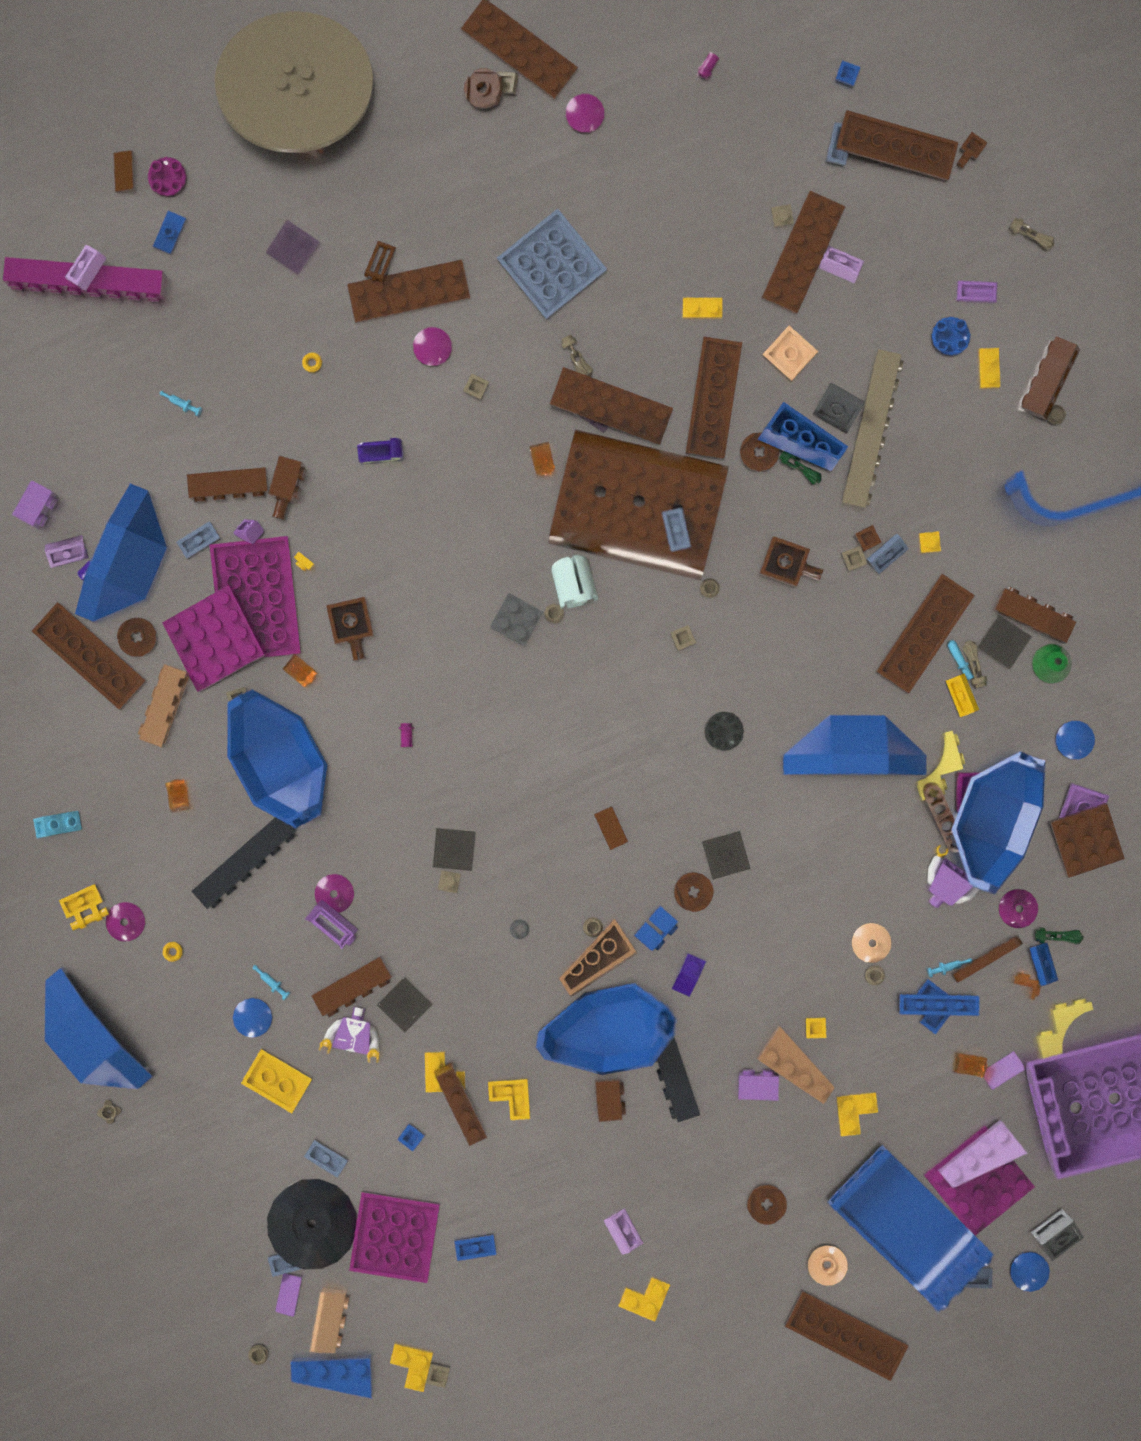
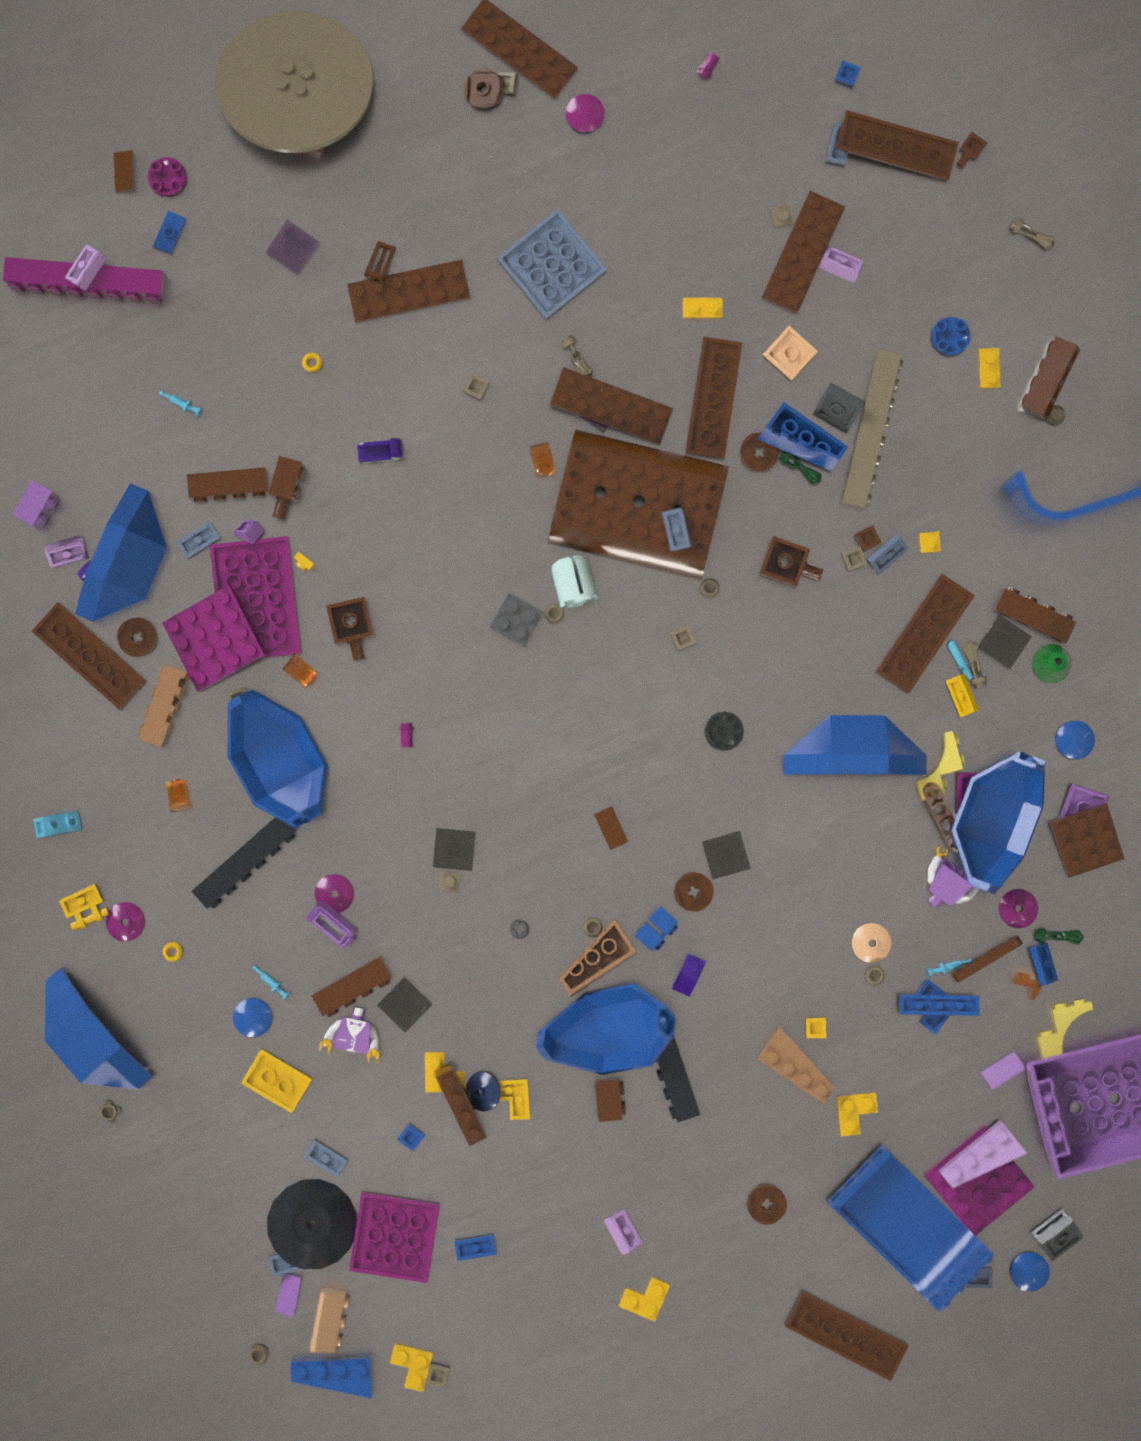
(432, 346): magenta dish -> none
(489, 1090): none -> dark blue dish
(758, 1085): medium lavender brick -> none
(830, 1275): light nougat dish -> none
(970, 1065): clear orange bracket -> none
(977, 291): medium lavender tile -> none

